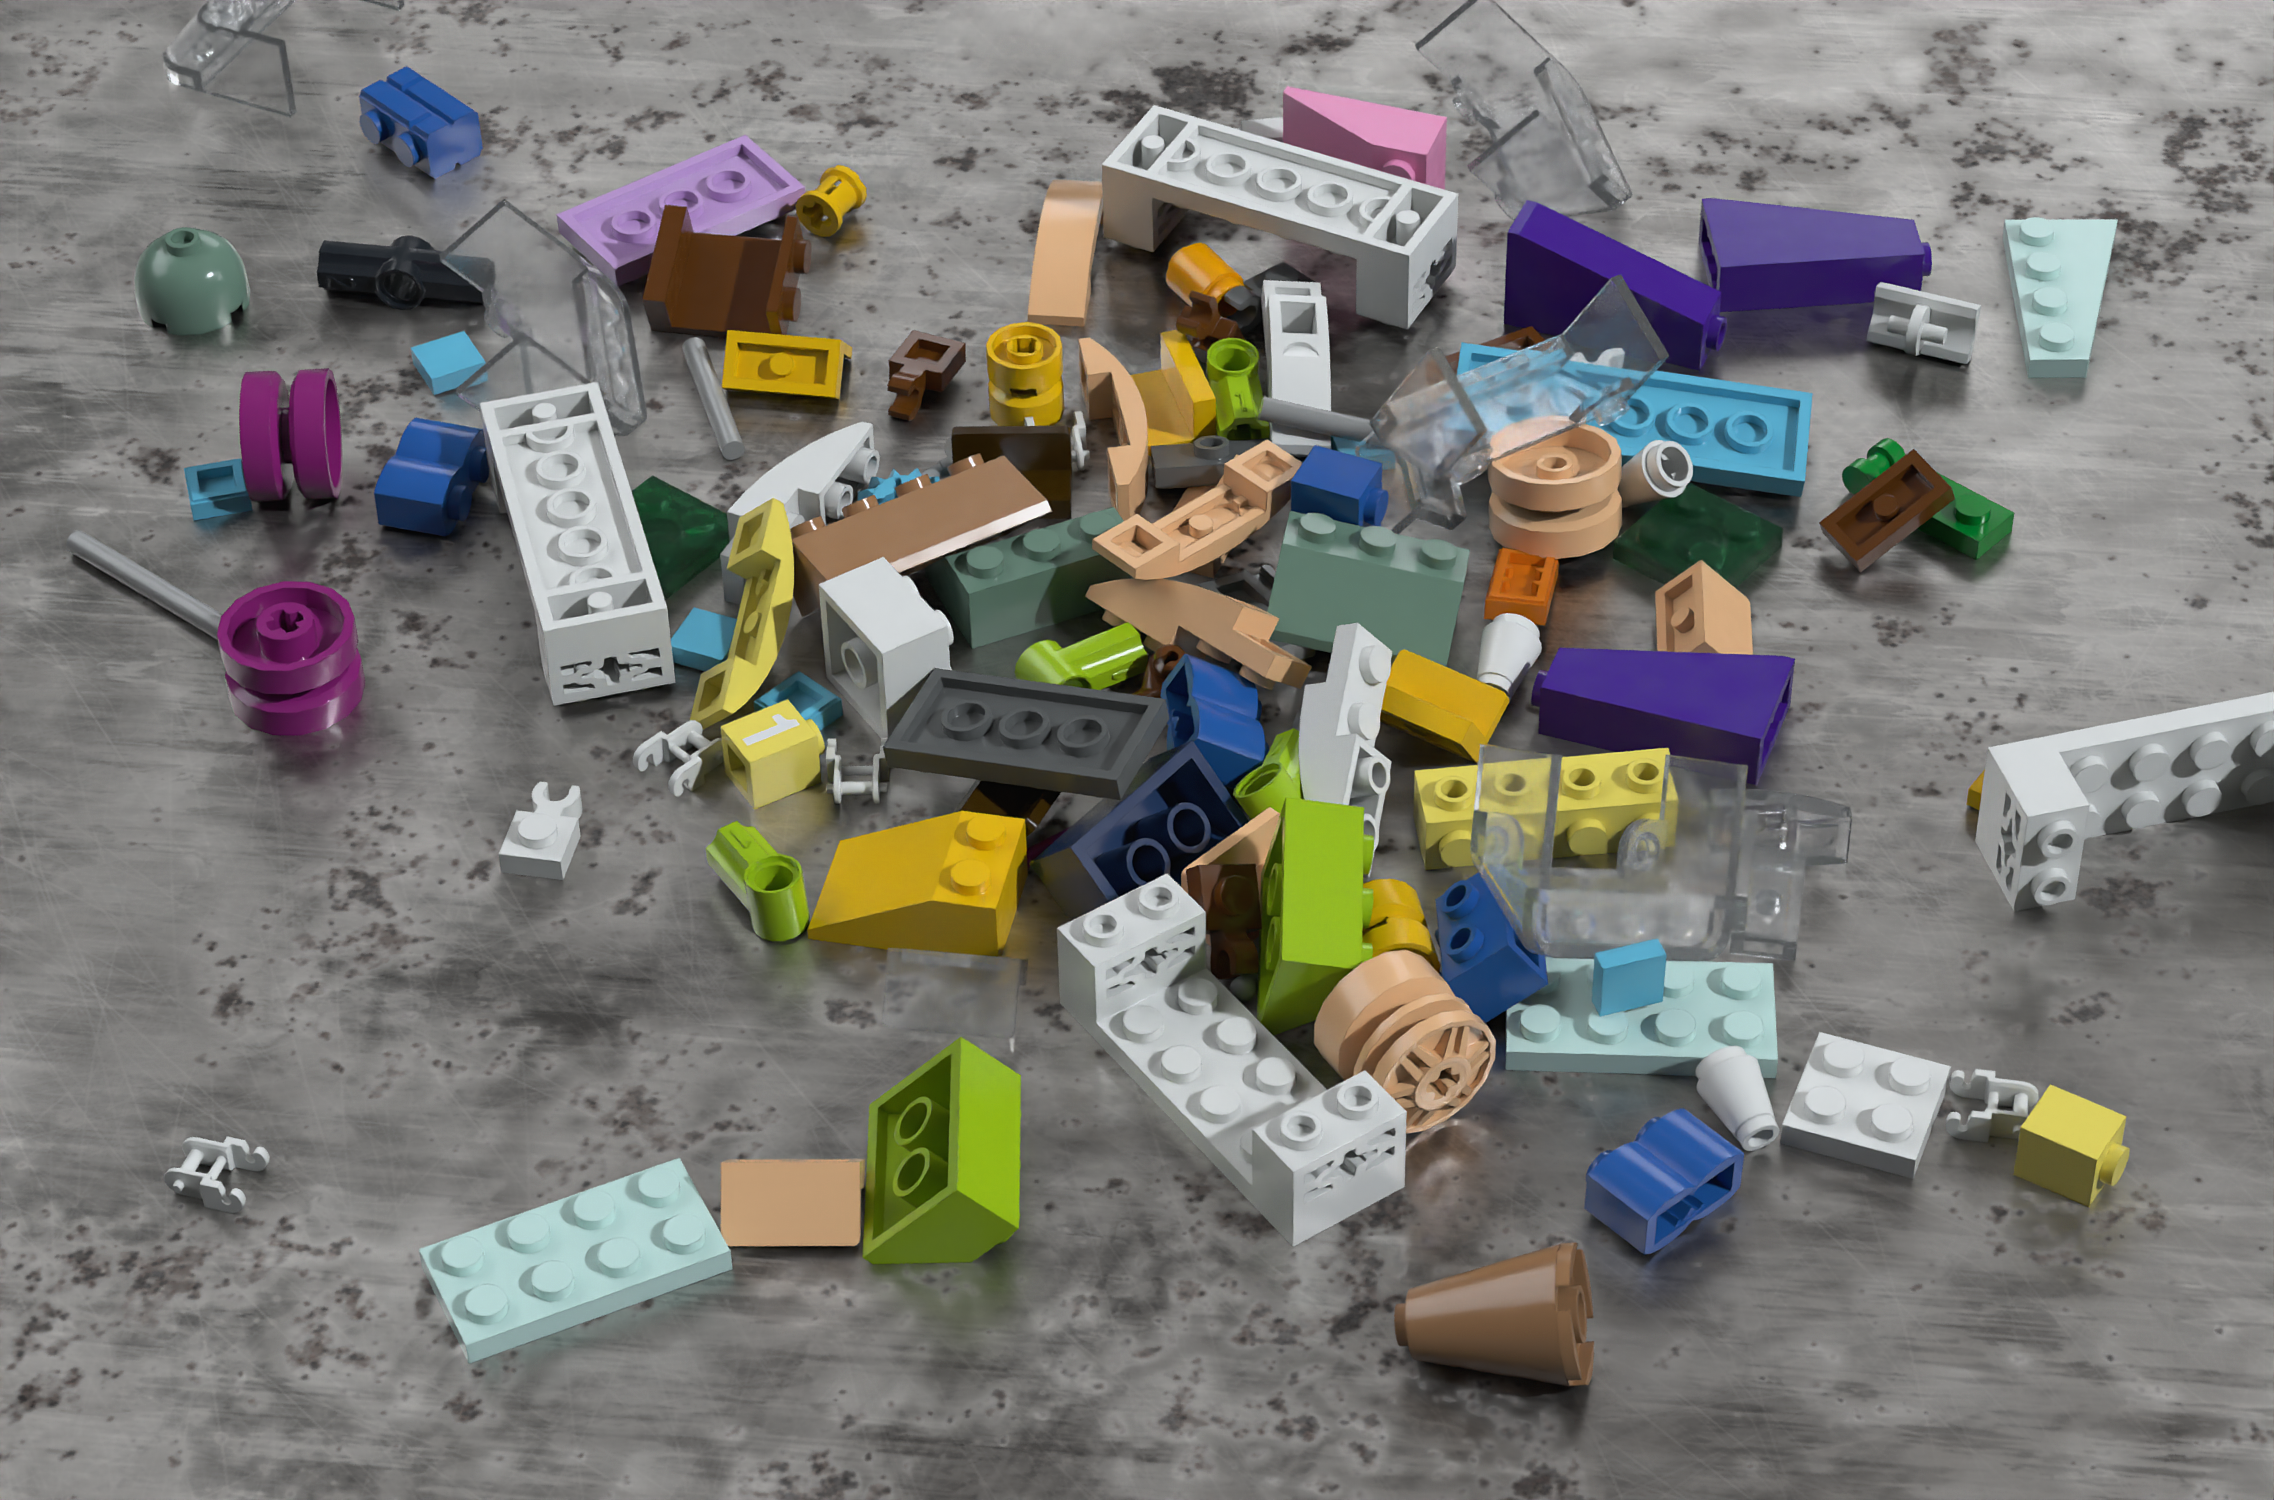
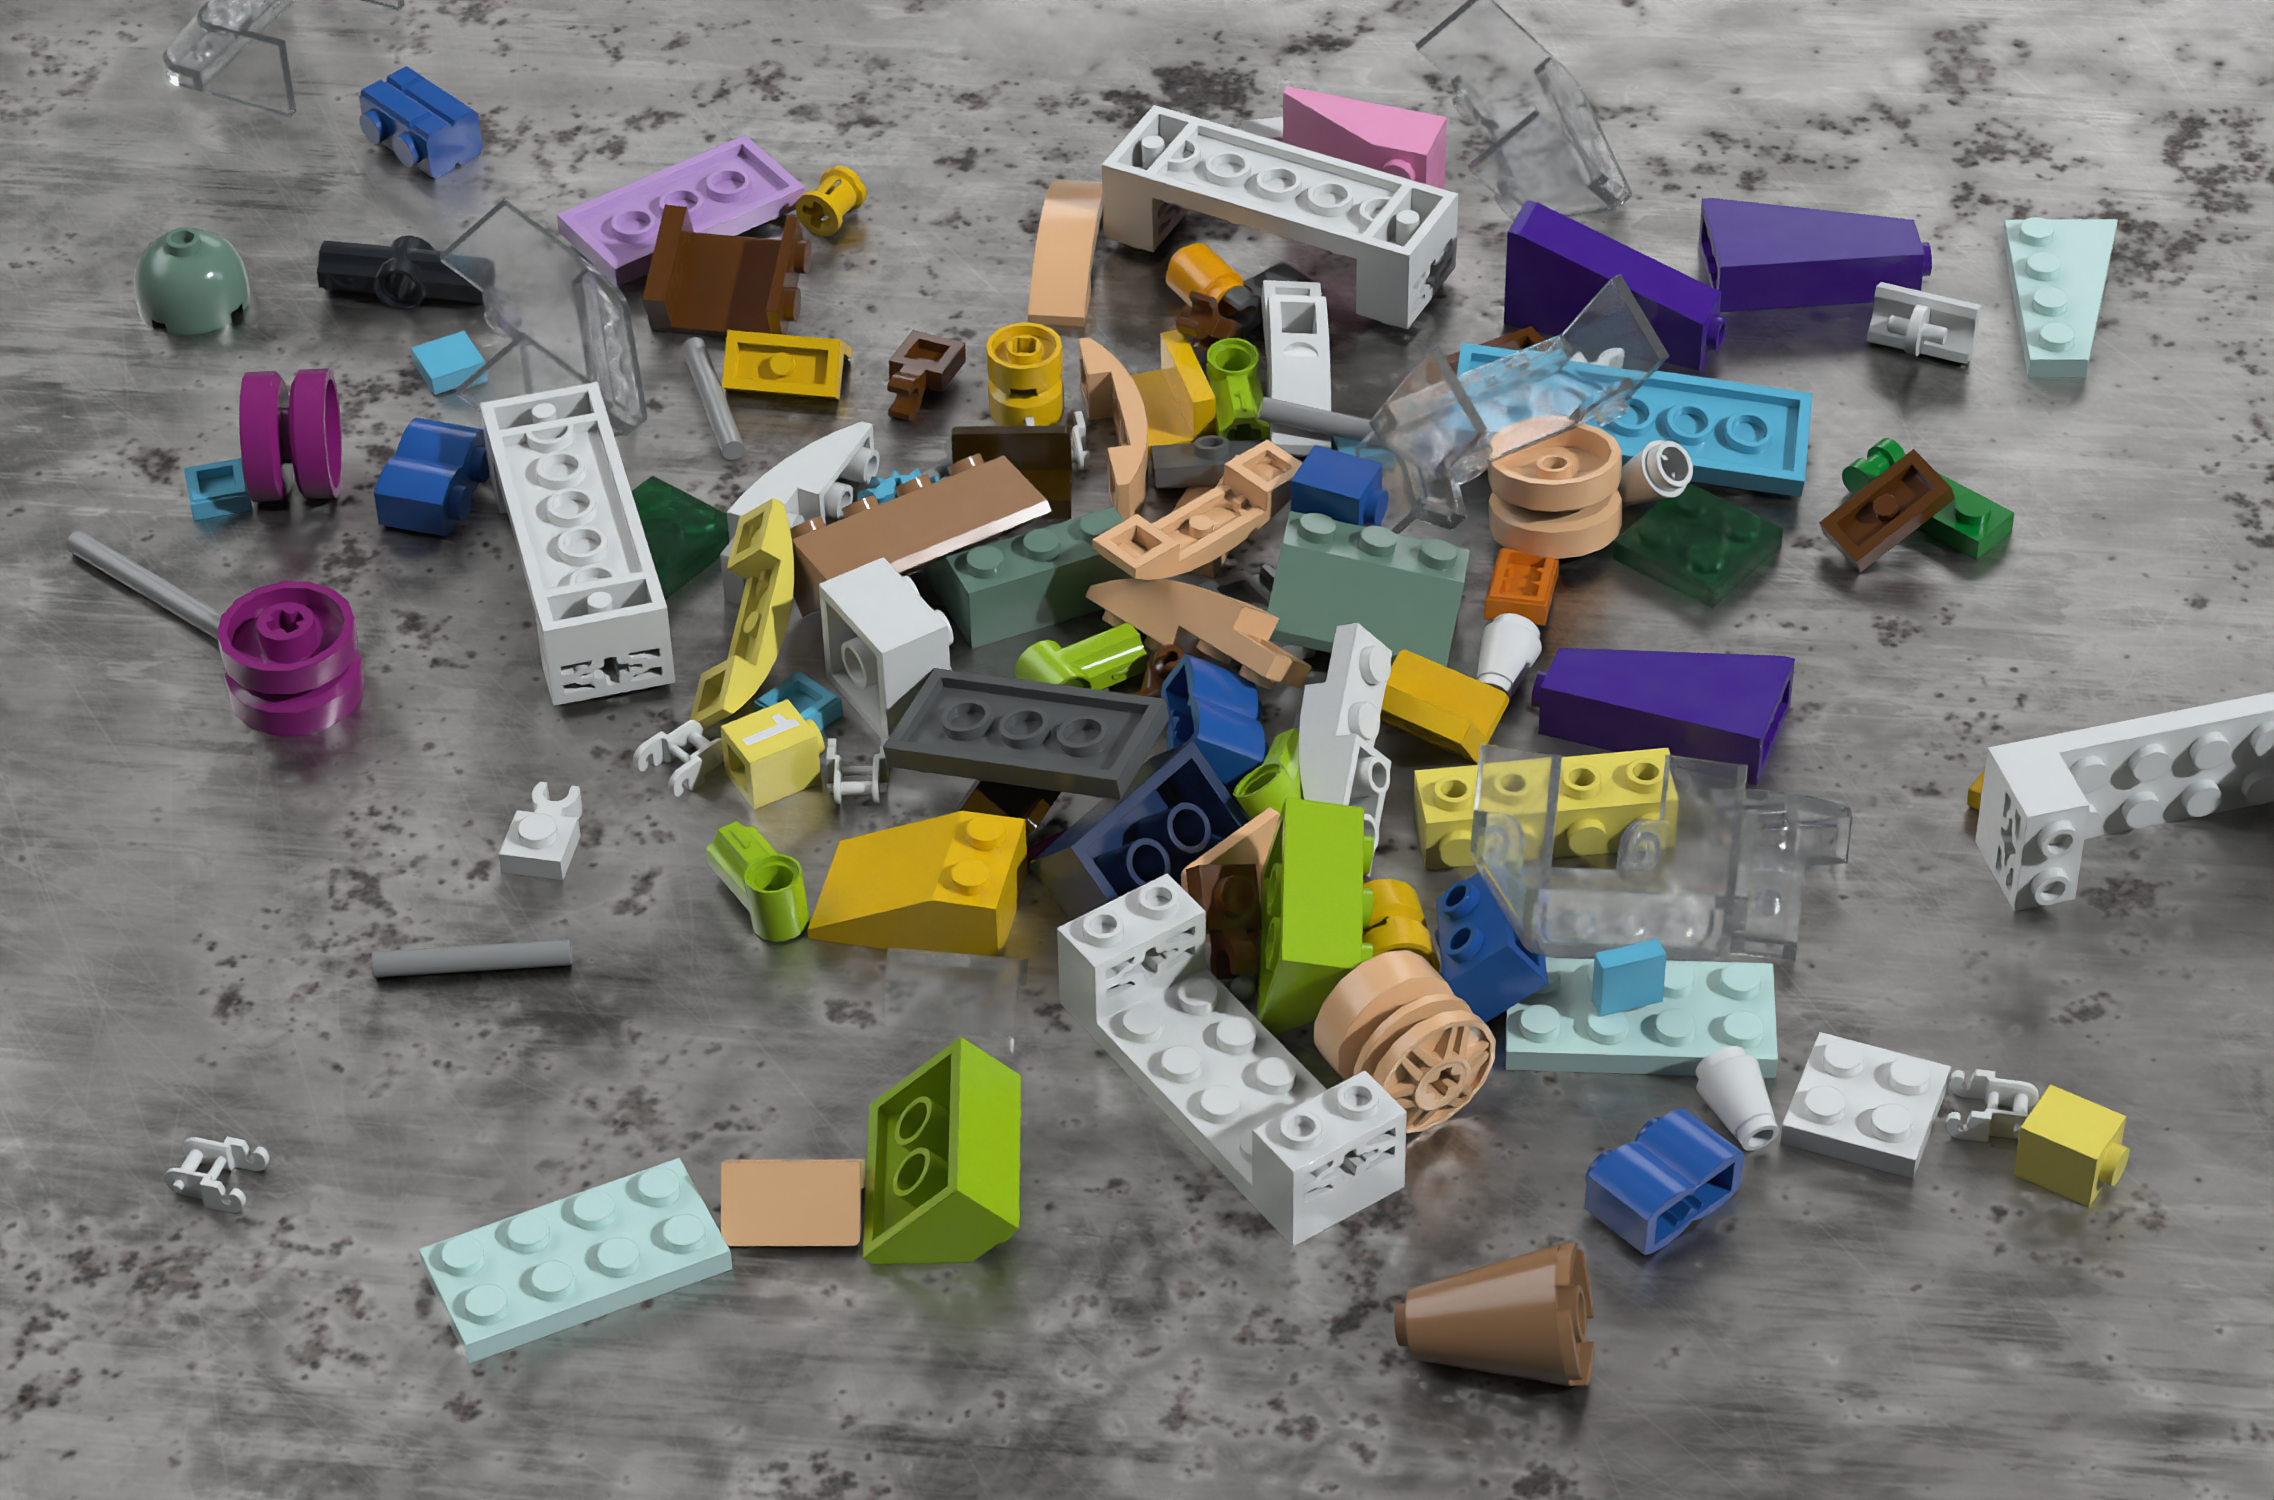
(471, 958): none -> light grey bar
(703, 639): medium azure tile -> none
(1702, 614): light nougat panel -> none

